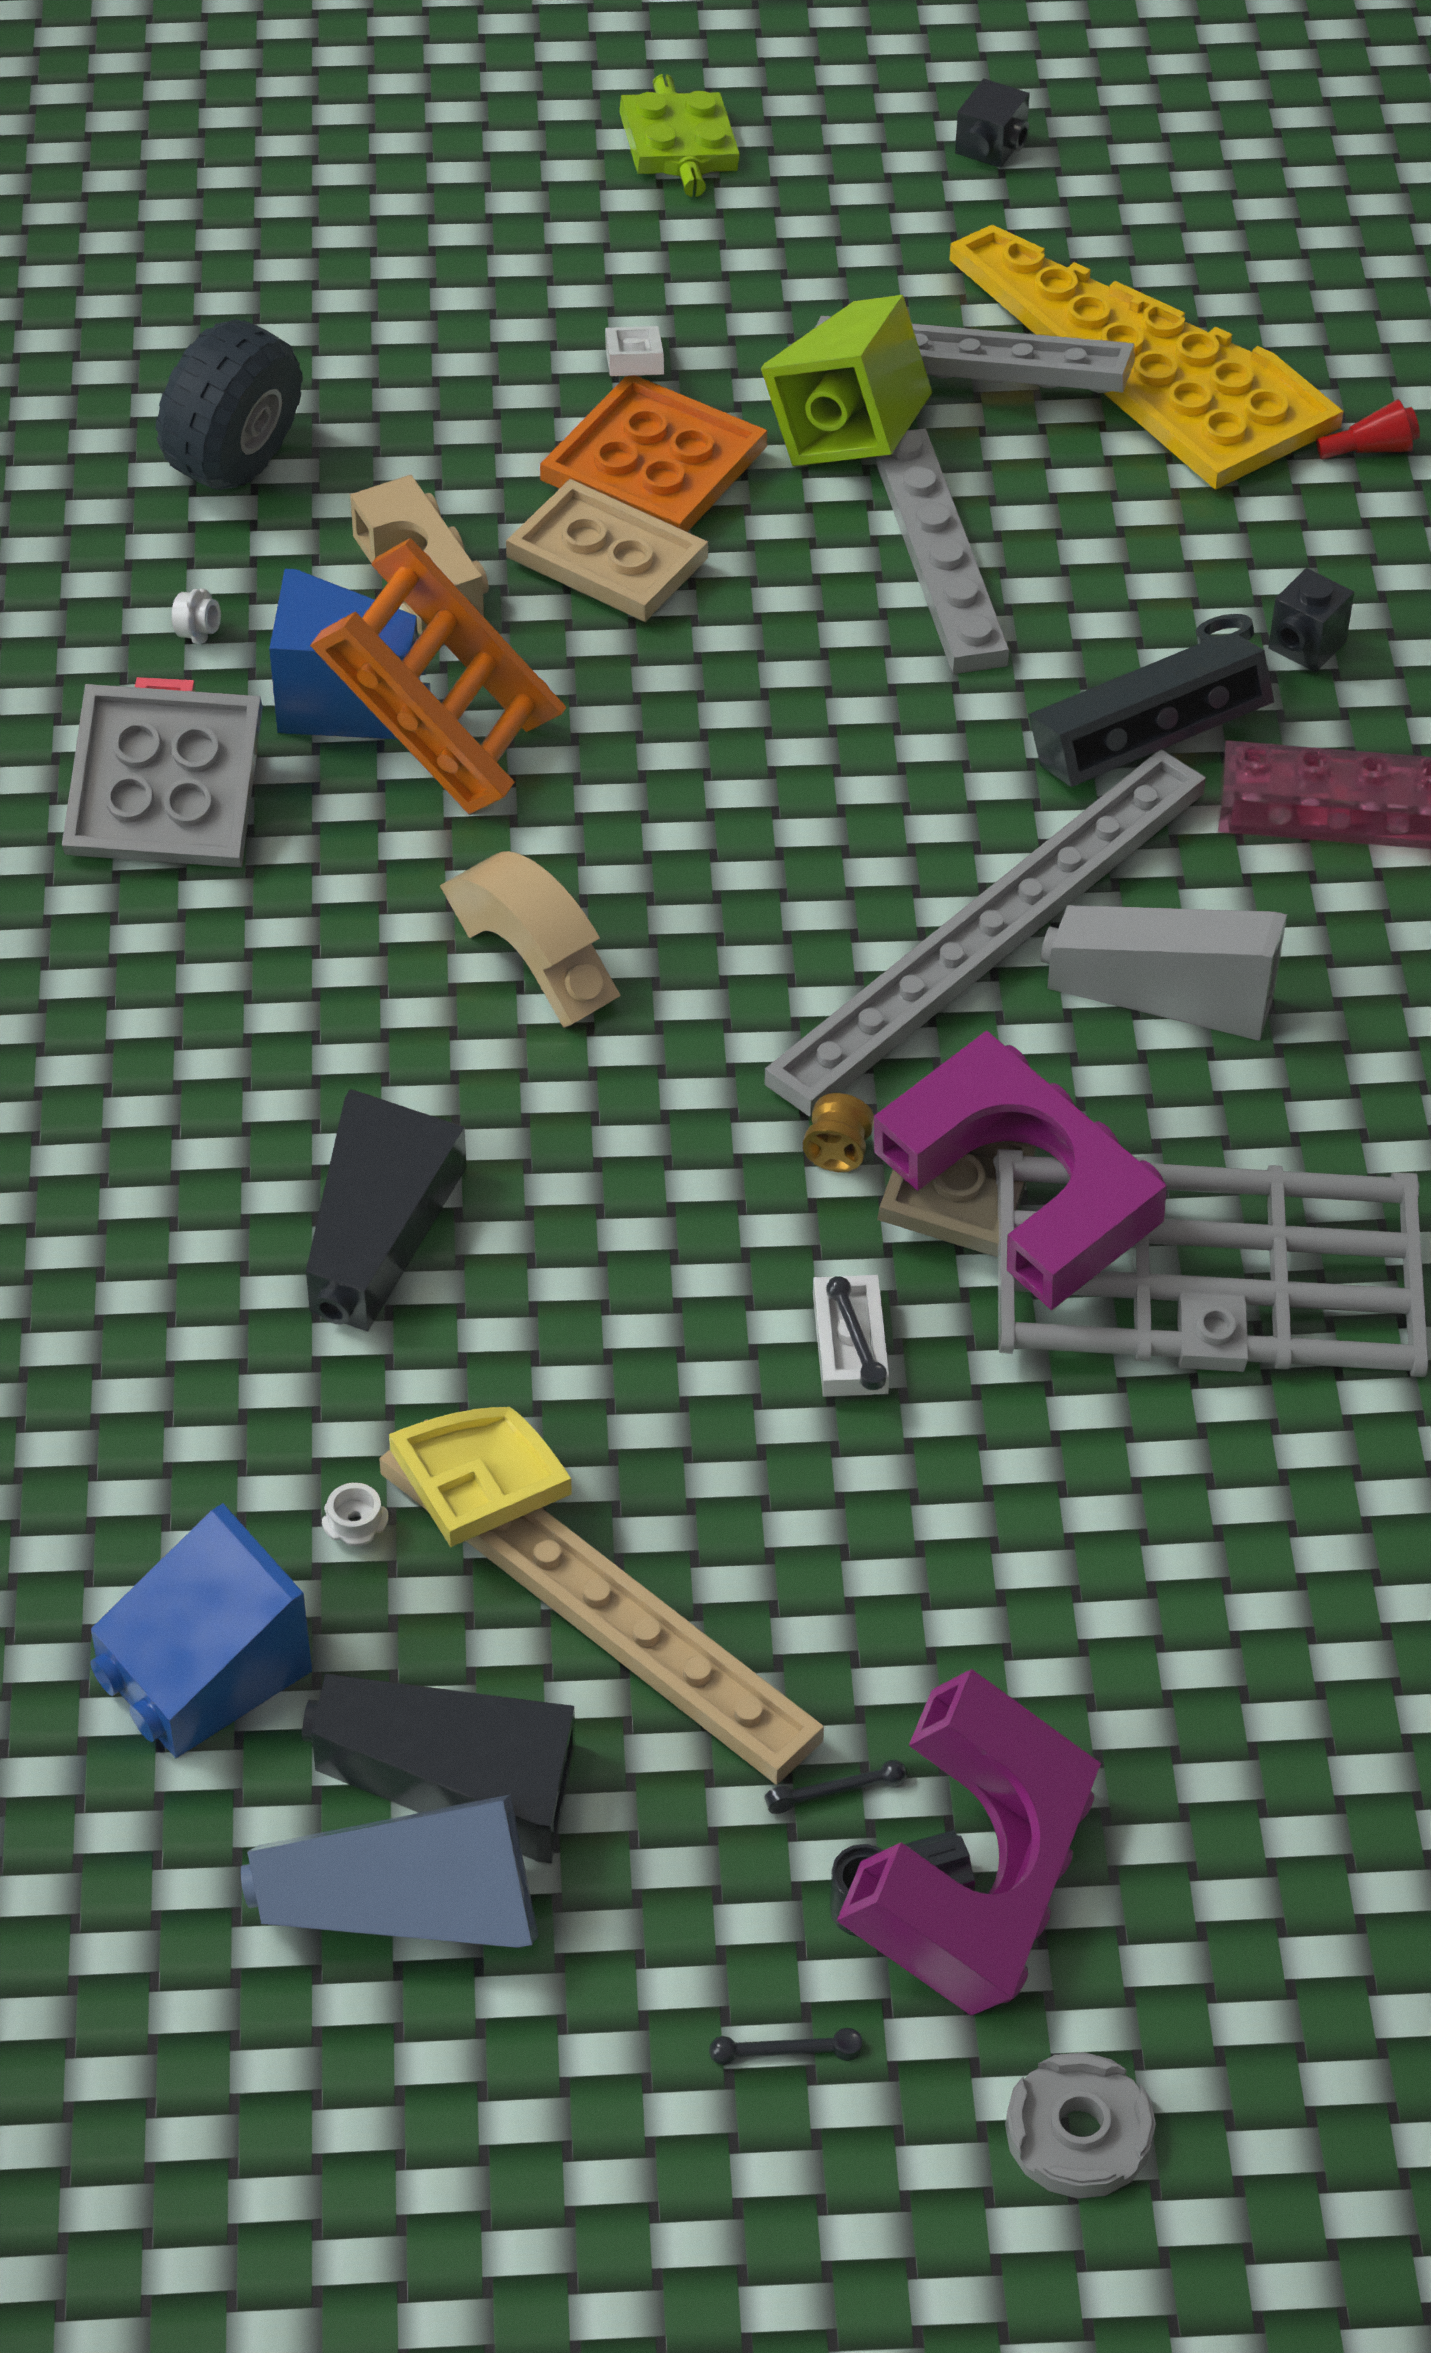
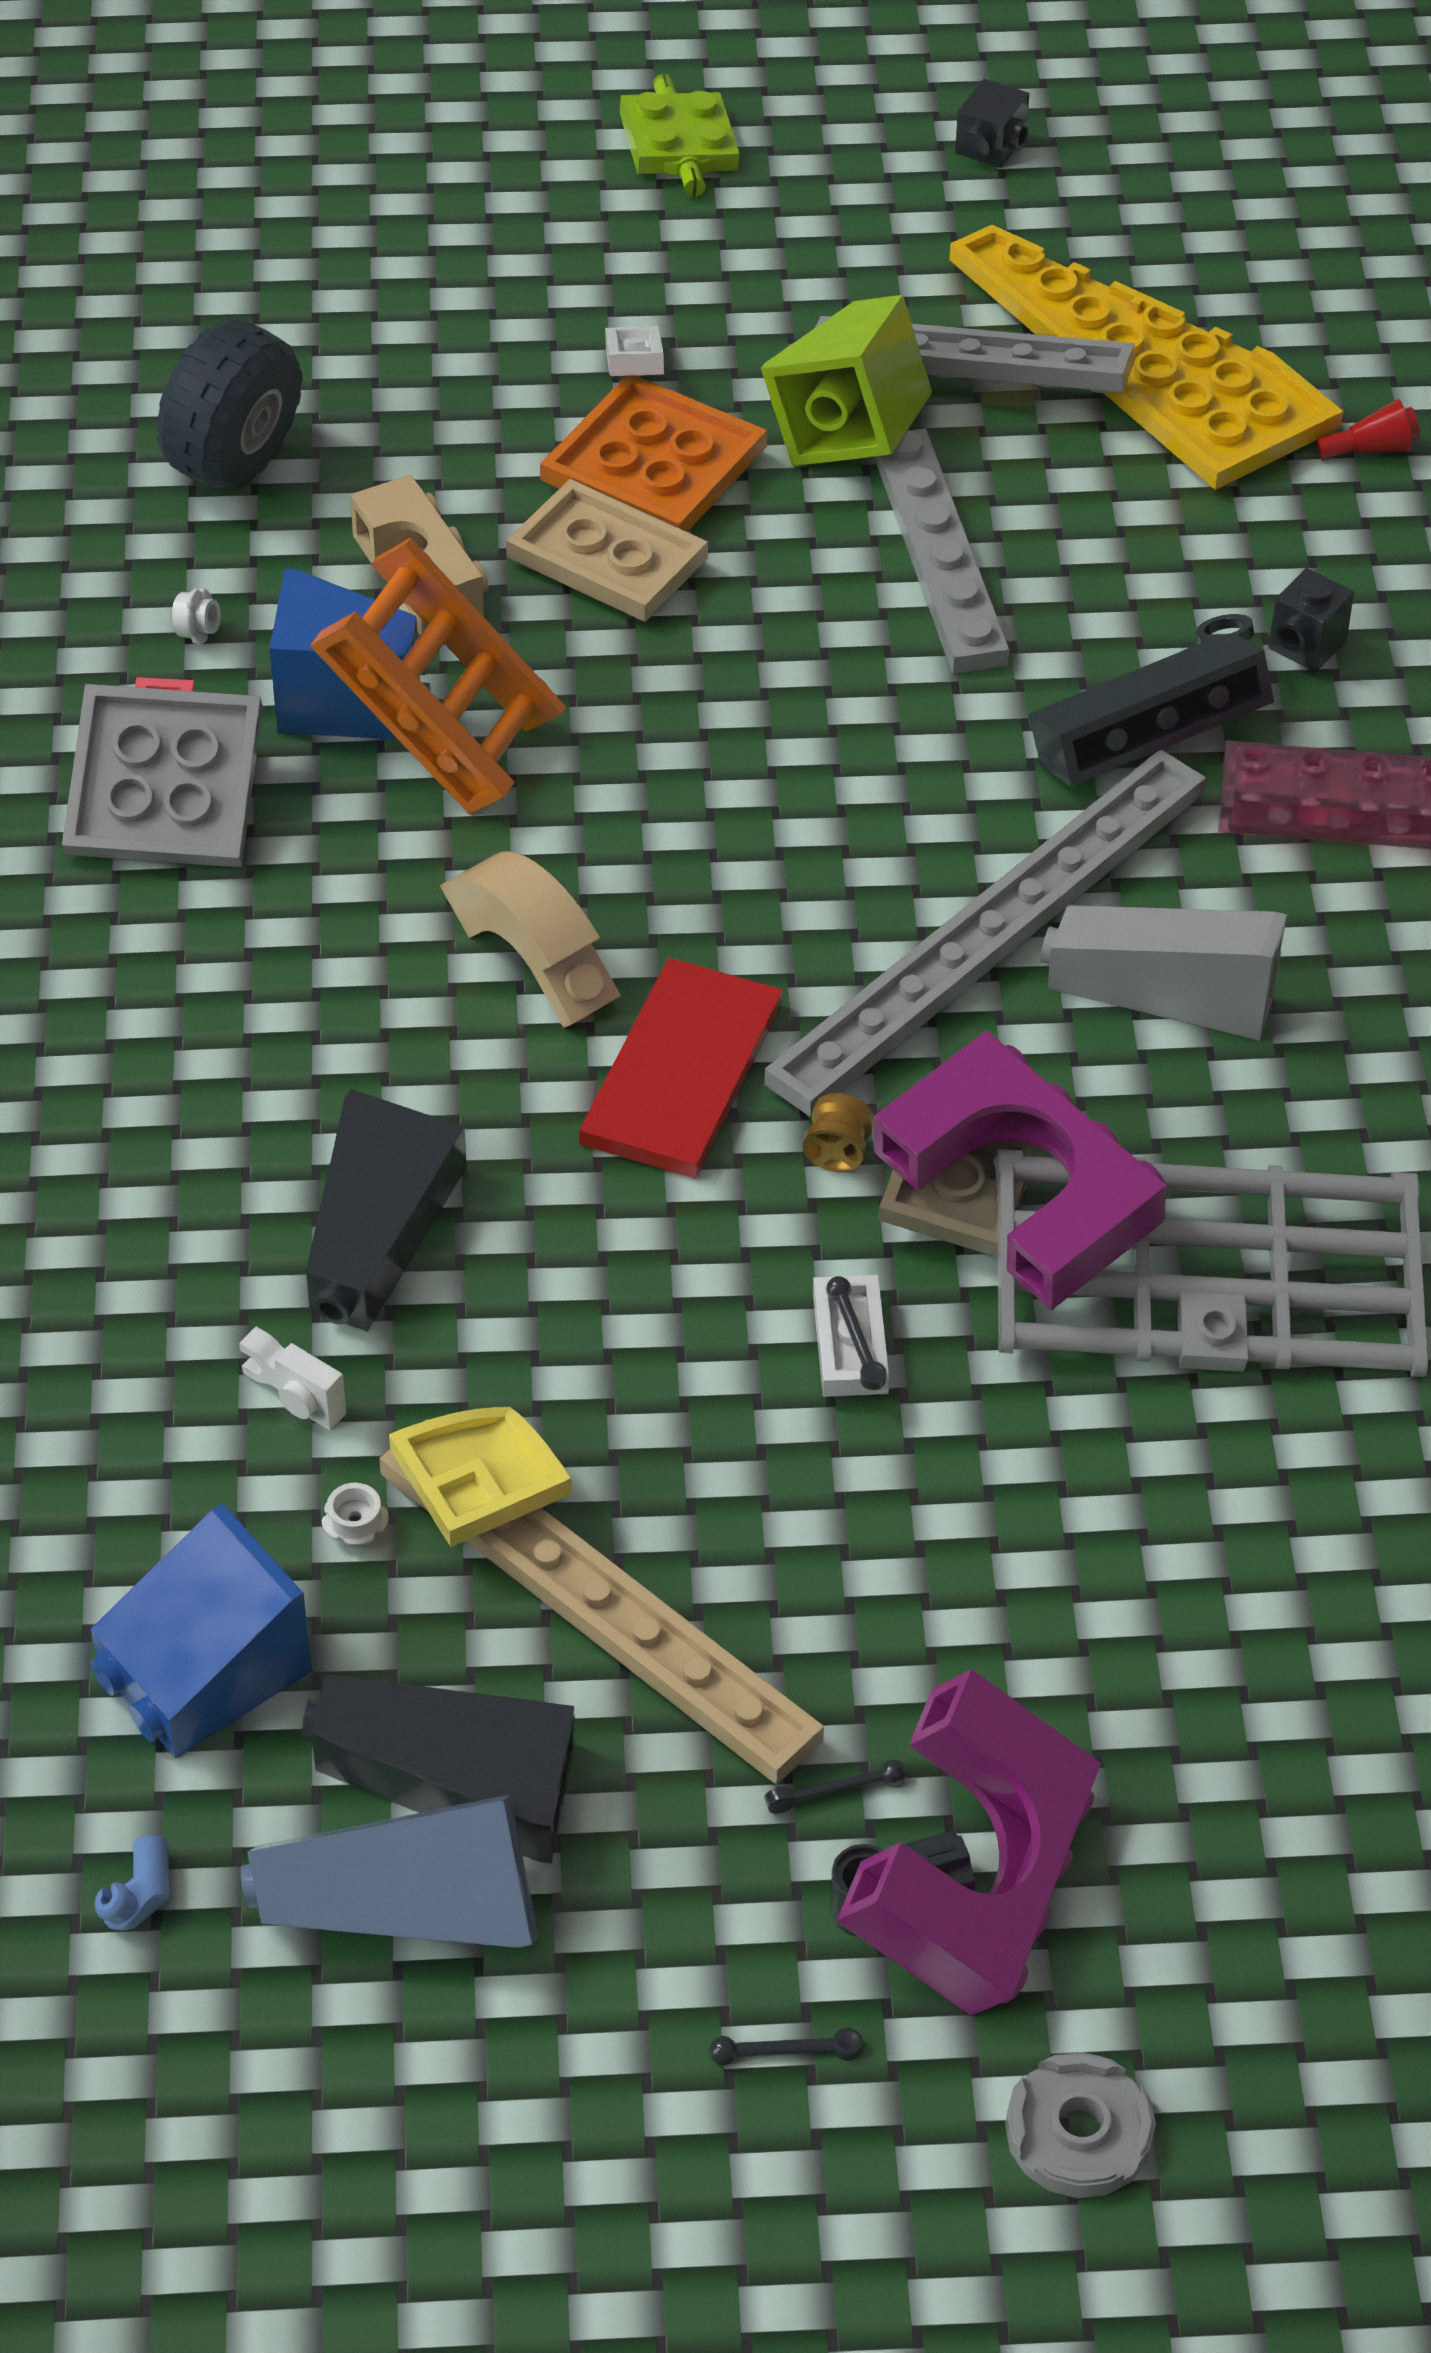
(146, 1892): none -> medium blue arm
(303, 1382): none -> white plate
(681, 1068): none -> red tile

